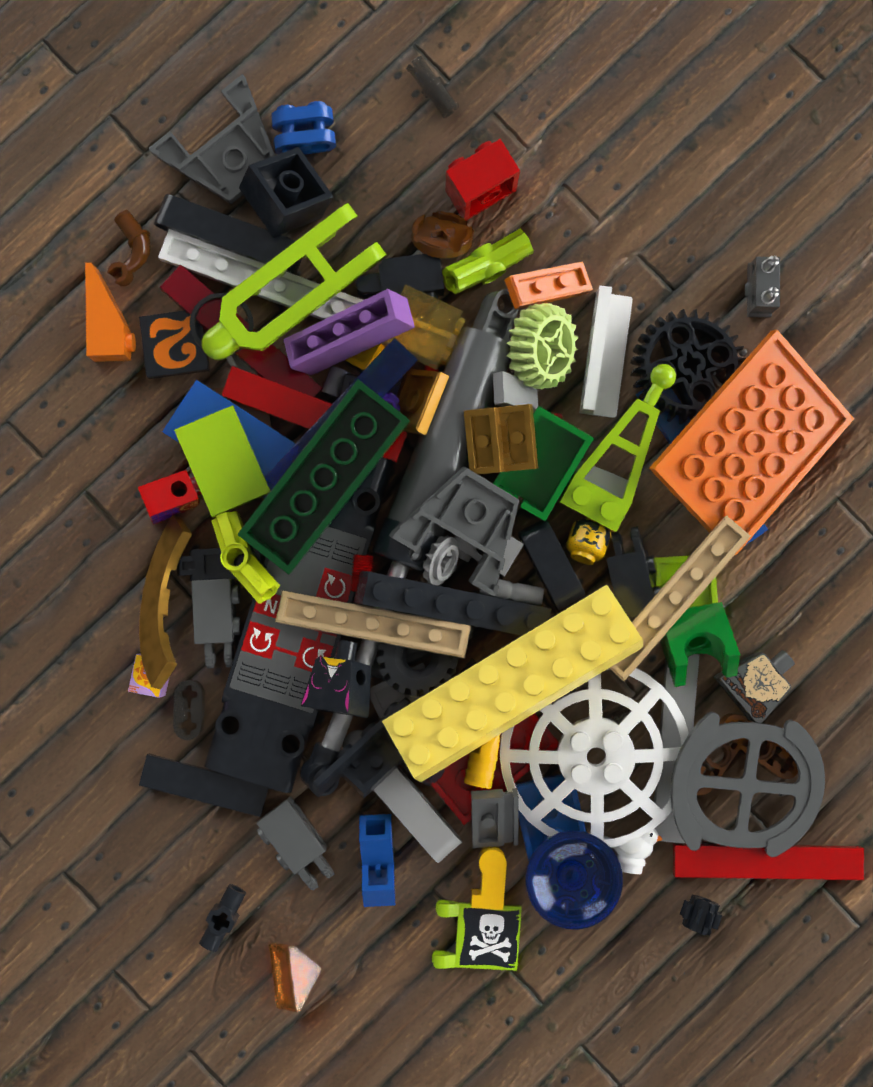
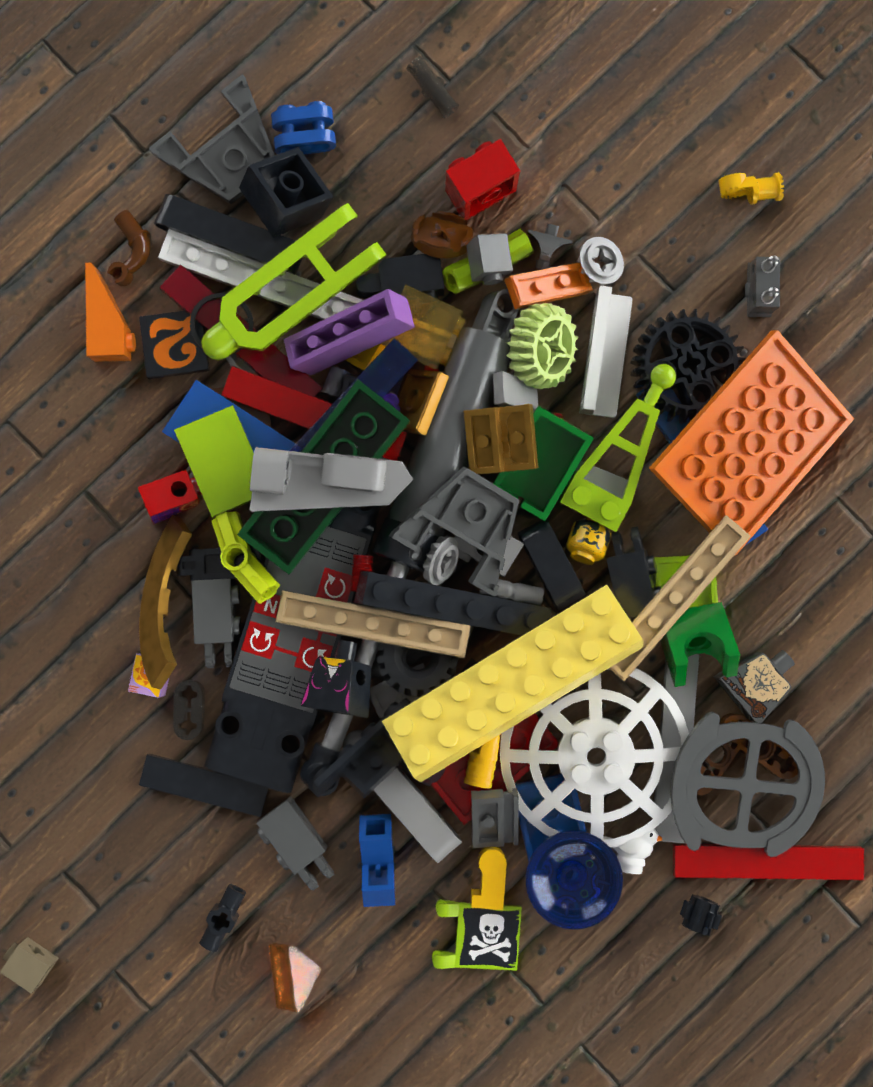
(28, 964): none -> dark tan brick
(323, 481): none -> light grey panel
(489, 258): none -> brick
(548, 244): none -> dark grey piece
(607, 253): none -> gear
(755, 189): none -> yellow connector

